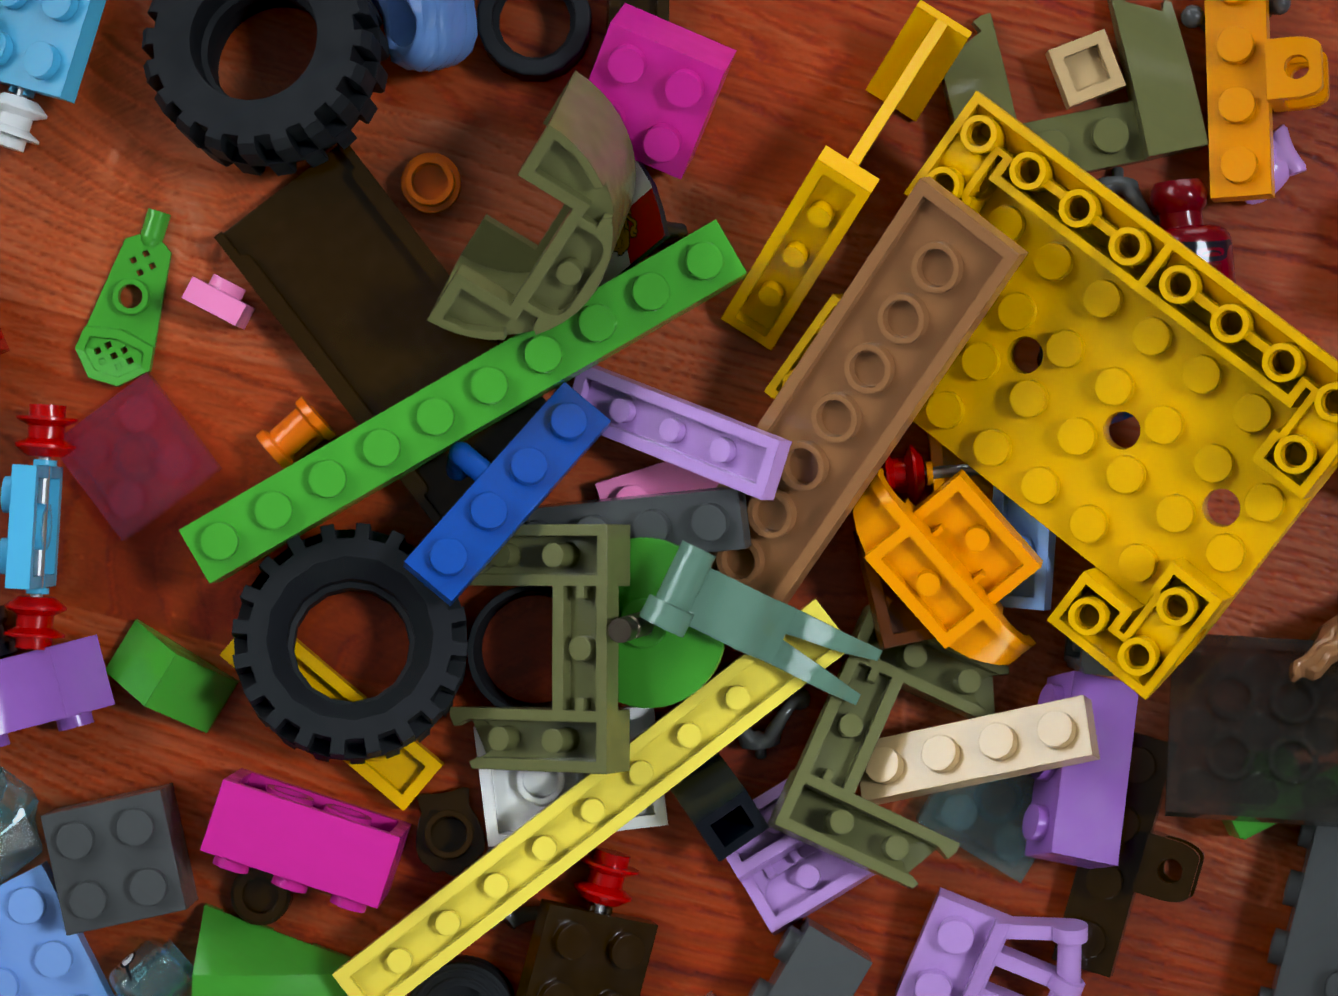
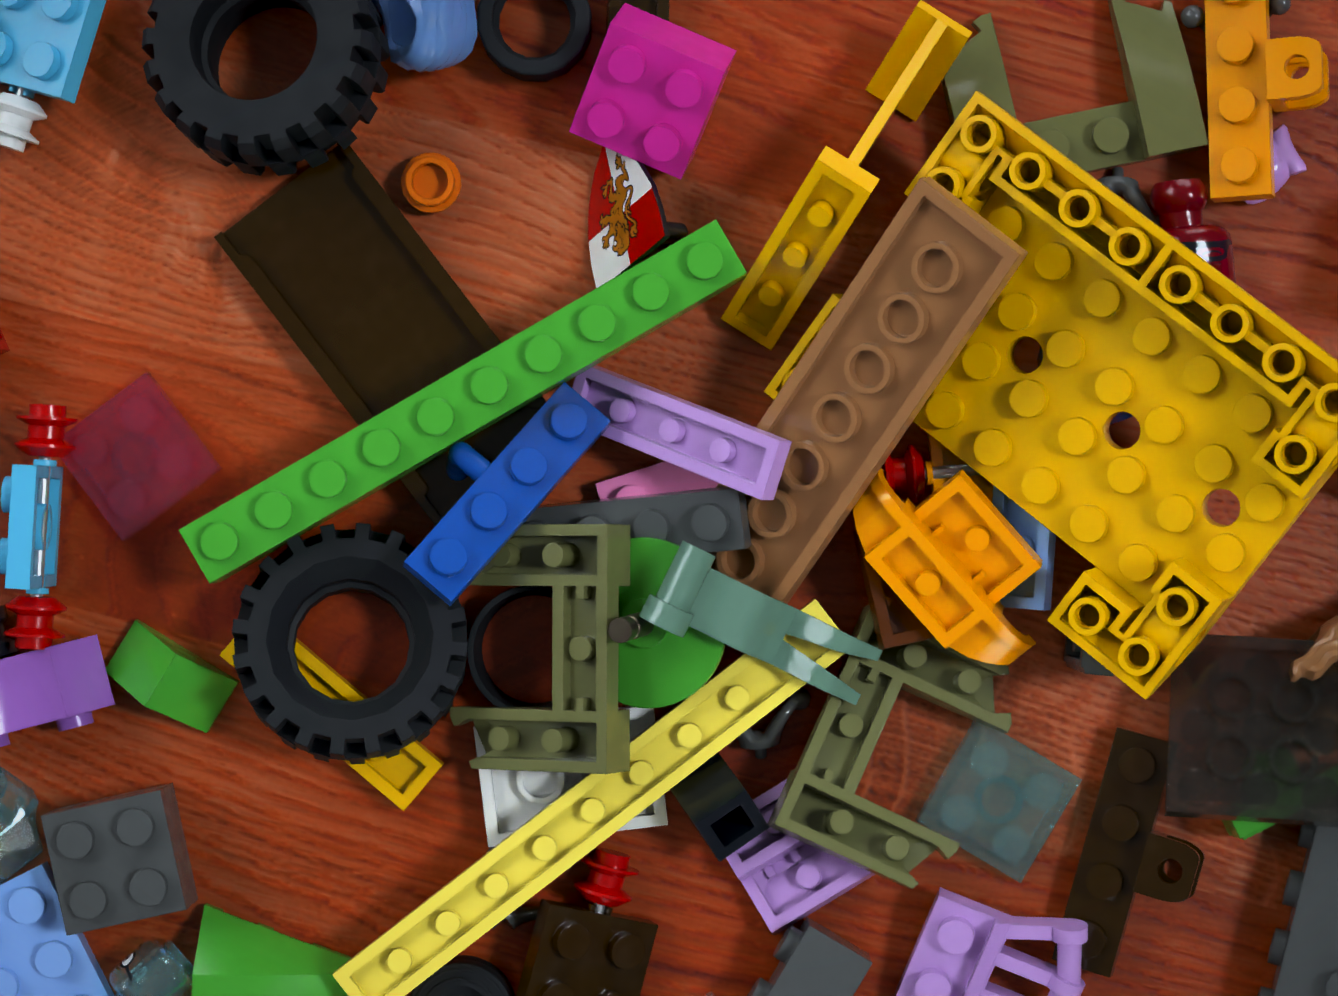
(124, 326): bright green piece -> none
(220, 299): bright pink plate -> none
(258, 899): dark brown tile -> none
(296, 434): orange bush -> none
(305, 840): dark pink brick -> none
(448, 832): dark brown animal -> none
(519, 287): olive cylinder -> none
(981, 750): tan plate -> none
(1081, 807): medium lavender brick -> none
(1085, 69): tan plate -> none

